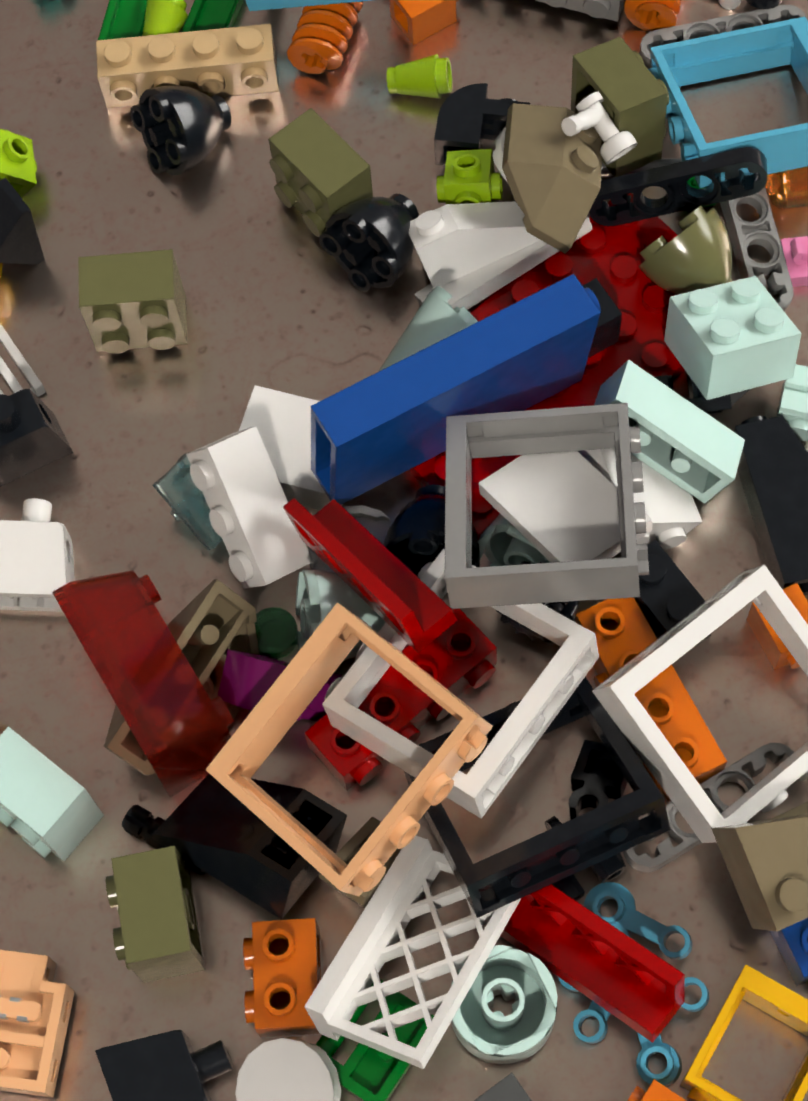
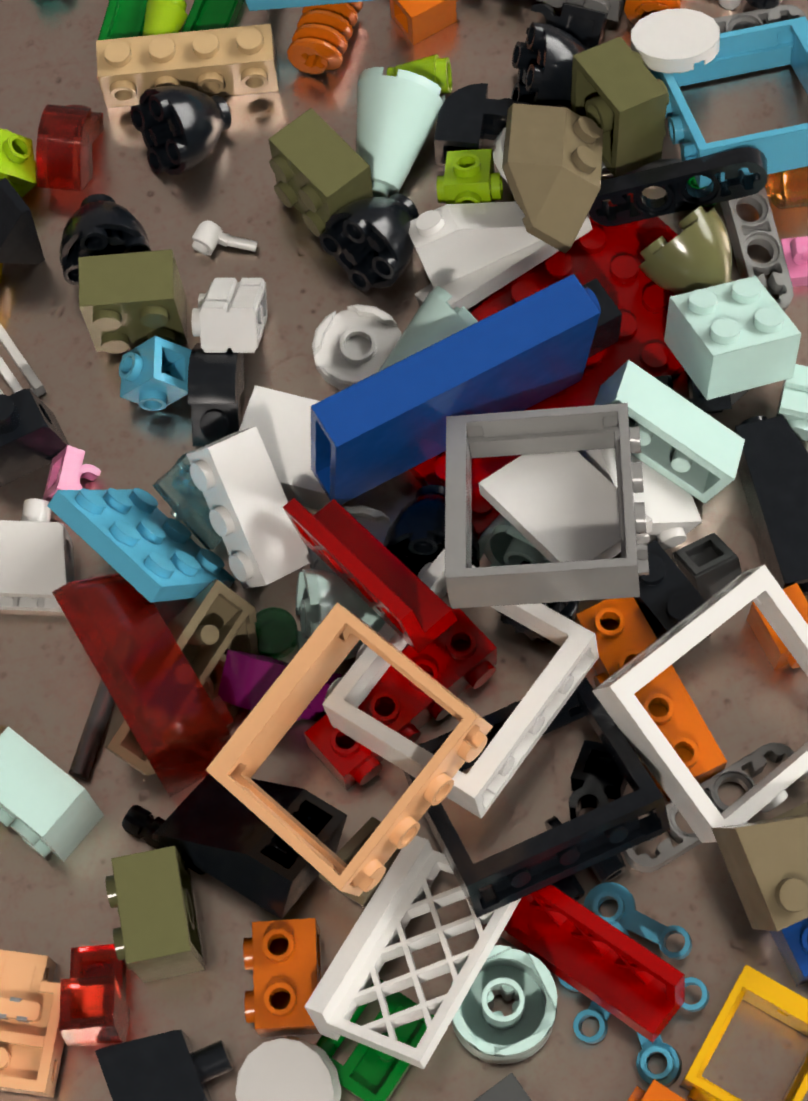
(66, 146): none -> clear red brick
(67, 470): none -> bright pink tile
(92, 733): none -> flat silver bar
(94, 998): none -> clear red brick
(99, 229): none -> black piece
(140, 542): none -> medium azure plate
(155, 374): none -> medium azure brick
(210, 234): none -> white hand
(215, 394): none -> black brick
(231, 315): none -> white brick
(353, 344): none -> white tile
(393, 124): none -> light aqua cone
(545, 66): none -> black piece
(580, 22): none -> black plate
(594, 115): white piece -> none
(675, 39): none -> white tile
(708, 564): none -> dark grey slope

